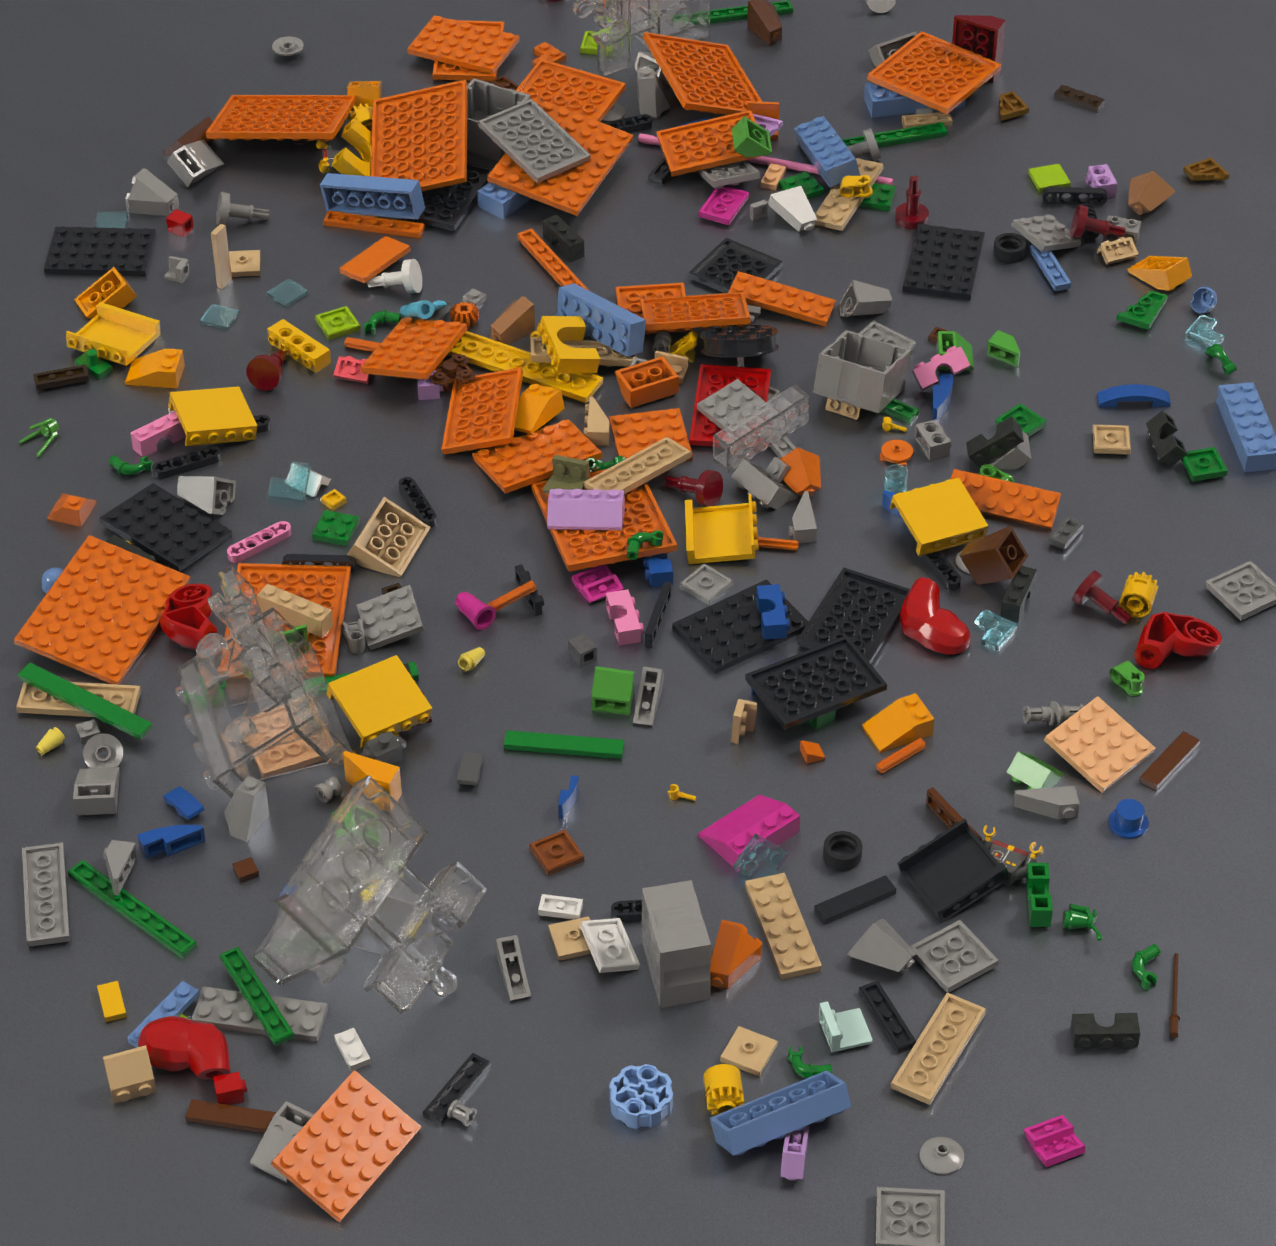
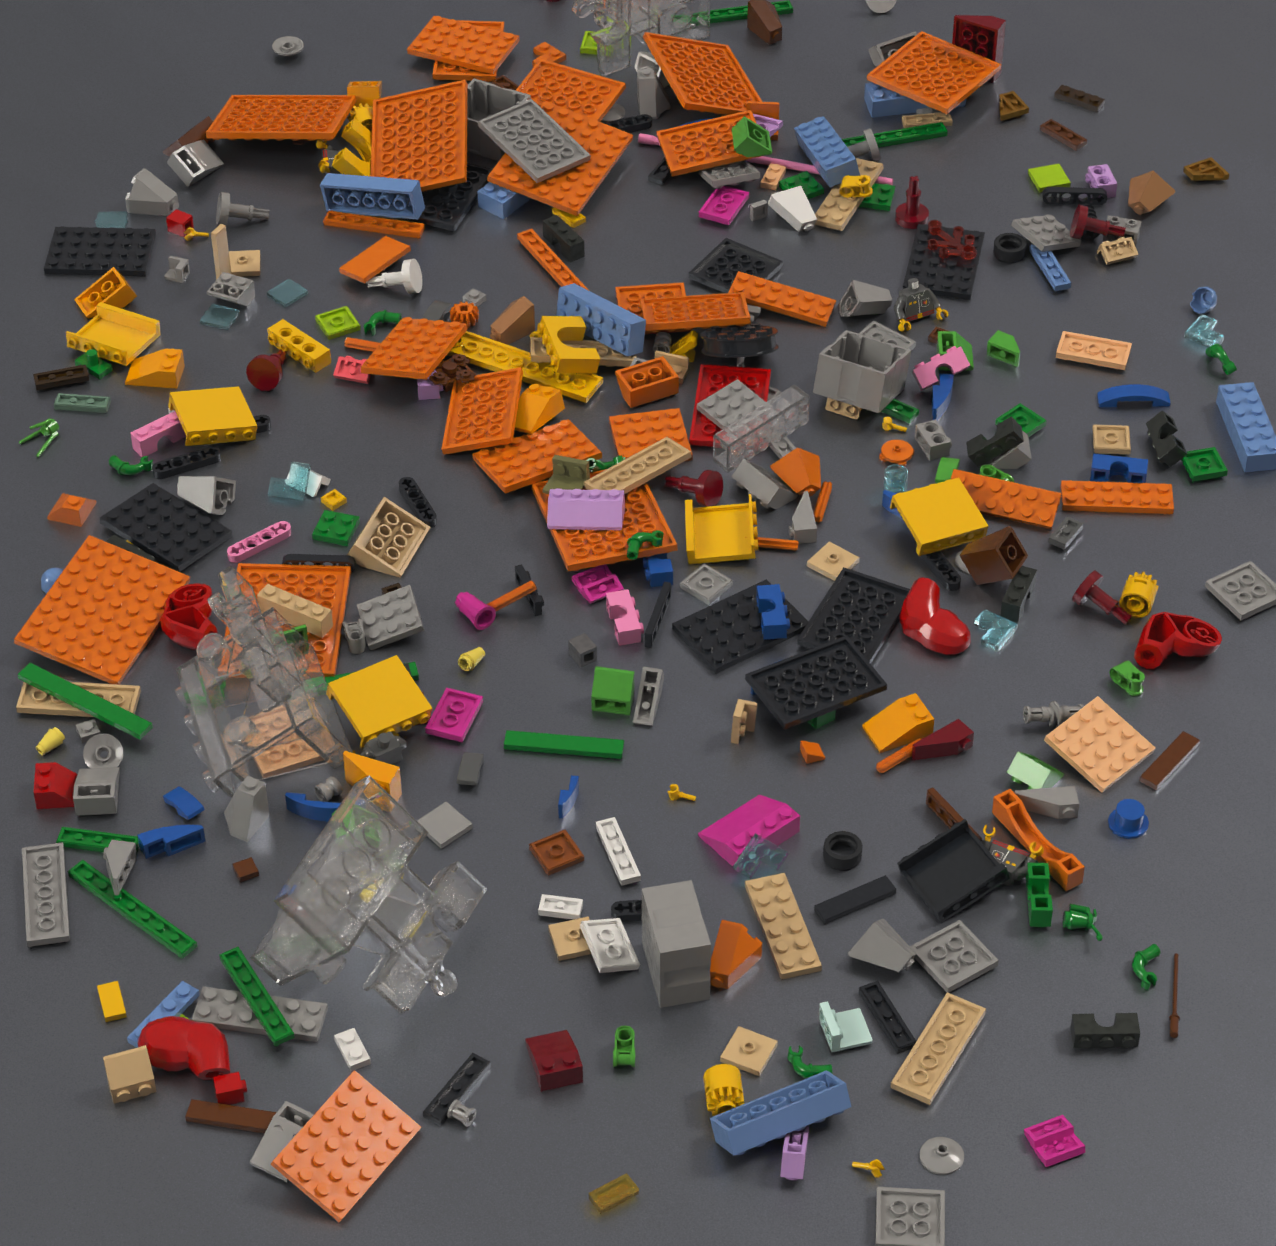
(53, 786): none -> red slope
(83, 403): none -> sand green tile
(90, 839): none -> green tile
(192, 233): none -> yellow hand
(233, 289): none -> light grey slope
(310, 809): none -> blue slope
(422, 309): medium azure piece -> none
(445, 824): none -> light grey tile
(454, 715): none -> dark pink plate
(512, 967): light grey slope -> none
(555, 1060): none -> dark red slope
(572, 220): none -> yellow tile
(597, 424): tan slope -> none
(613, 1193): none -> clear yellow plate
(618, 851): none -> white plate
(624, 1049): none -> bright green piece
(641, 1096): light blue connector -> none
(777, 469): light grey plate -> none
(822, 501): none -> orange axle
(831, 560): none -> tan plate
(874, 1166): none -> yellow hand
(916, 303): none -> dark grey torso
(944, 742): none -> dark red slope
(946, 468): none -> bright green slope
(966, 252): none -> clear red plant
(1013, 815): none -> orange arch
(1063, 134): none -> reddish brown tile
(1093, 350): none -> light nougat plate
(1107, 465): none -> blue arch
(1117, 497): none -> orange plate
(1145, 311): green wing -> none
(1162, 271): light orange slope -> none

